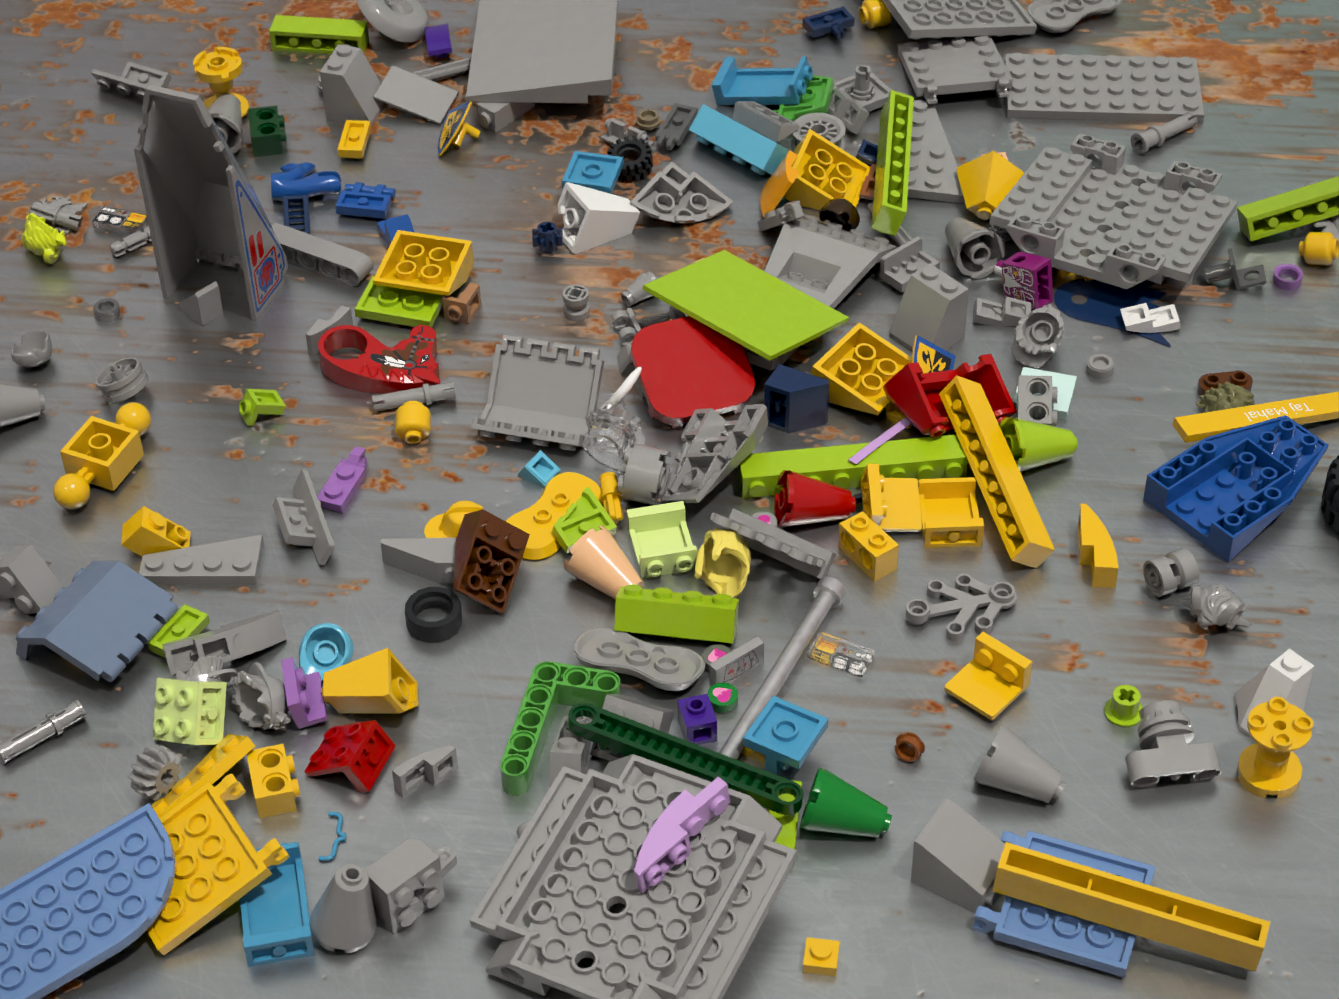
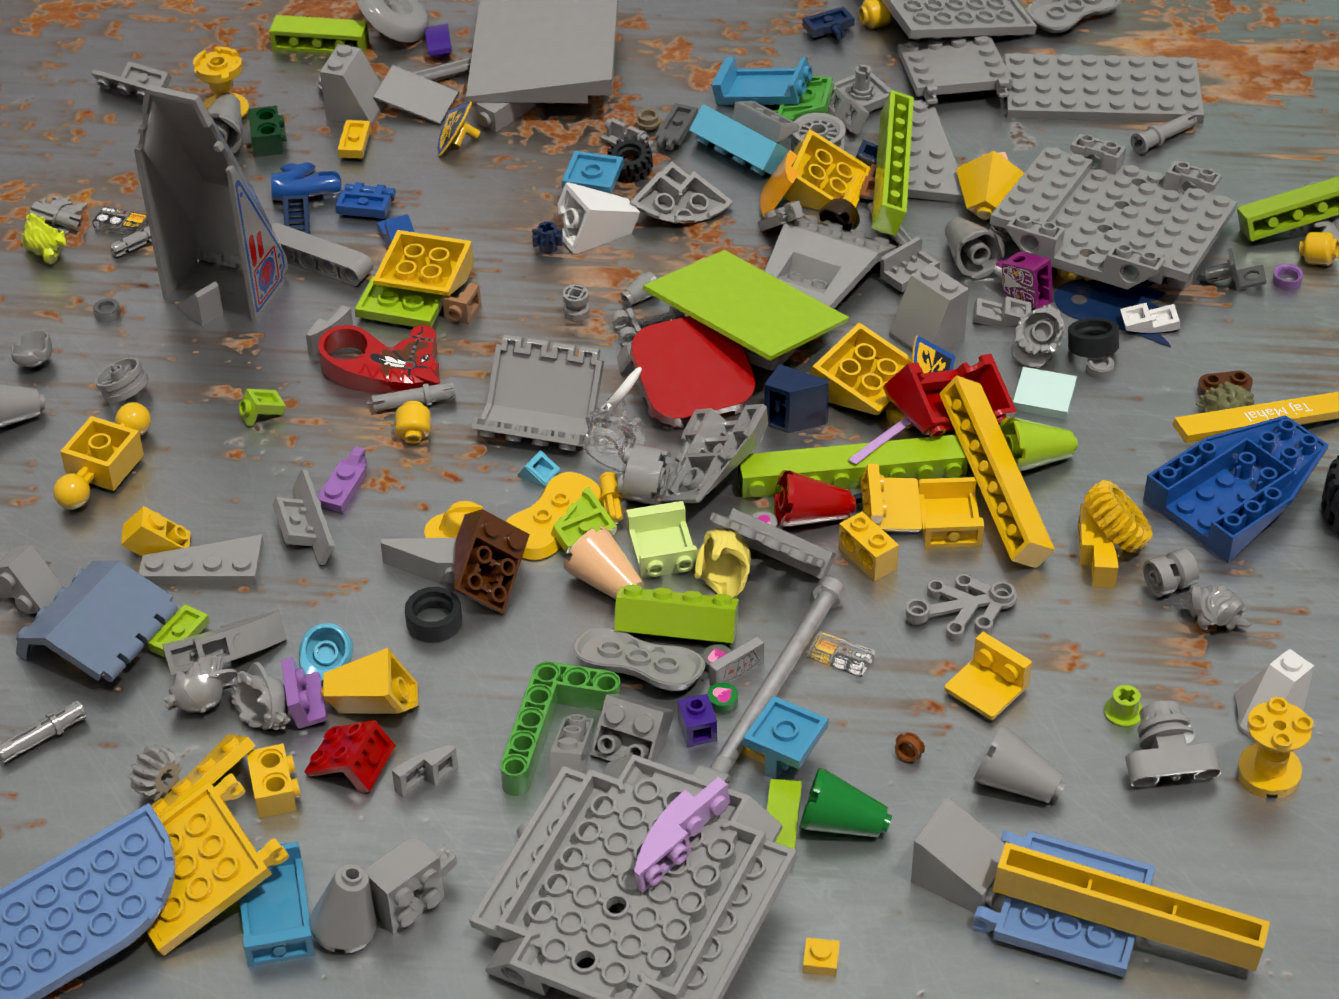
(189, 711): yellowish green bracket -> none
(342, 837): dark azure piece -> none
(635, 738): dark green gear -> none
(1037, 406): light grey brick -> none
(1093, 337): none -> black tyre
(1118, 516): none -> yellow gear

